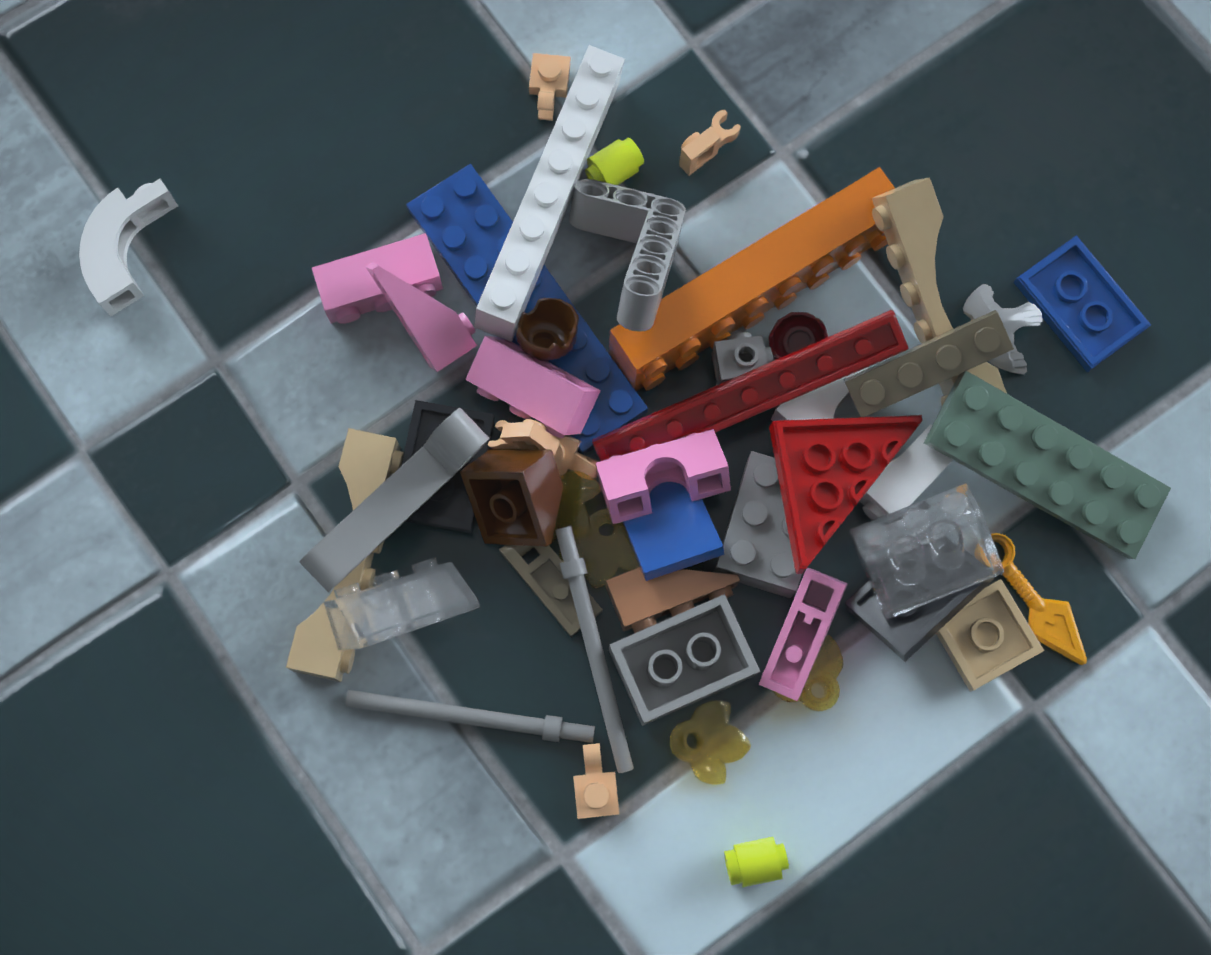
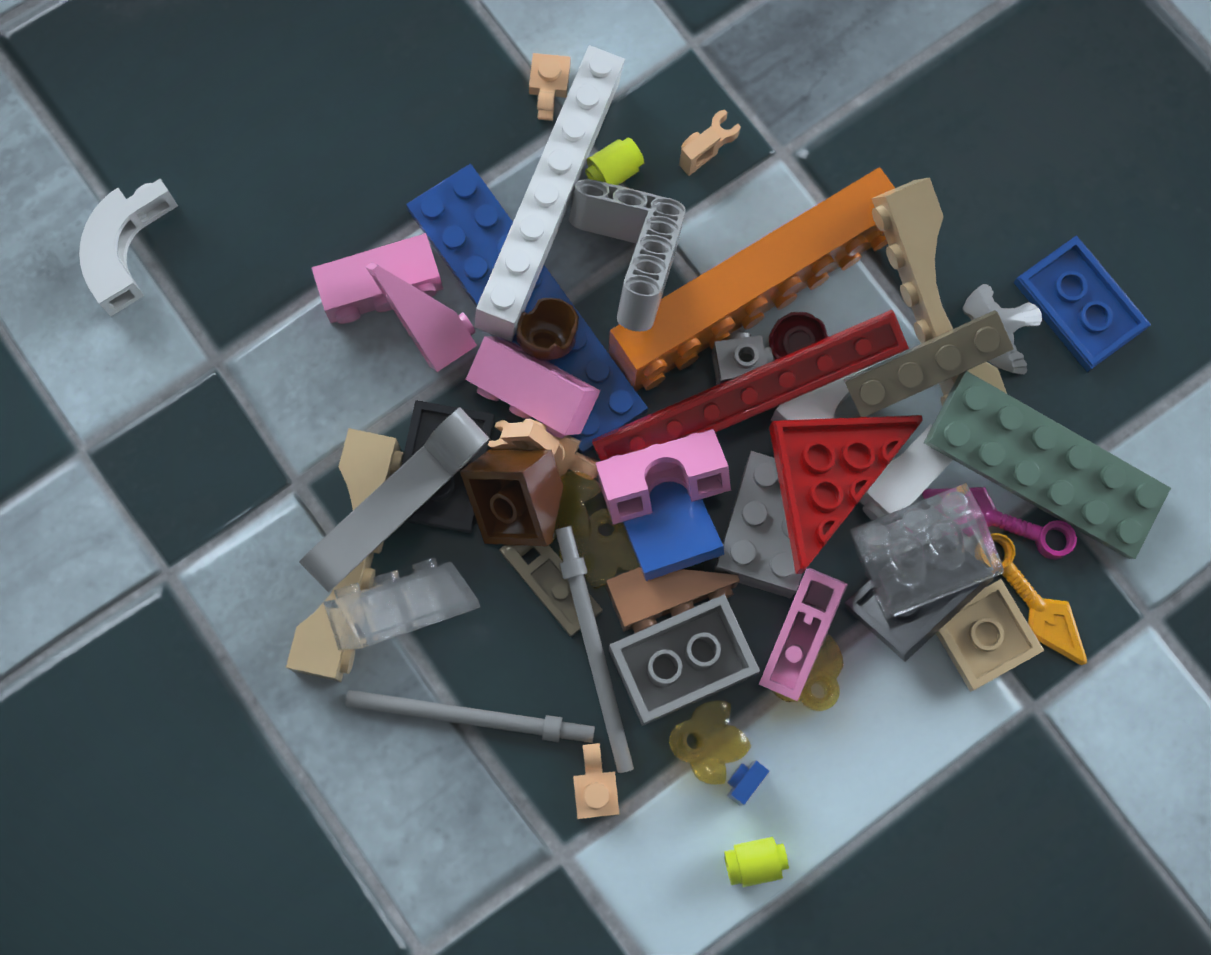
(745, 781): none -> blue plate
(1017, 526): none -> dark pink piece

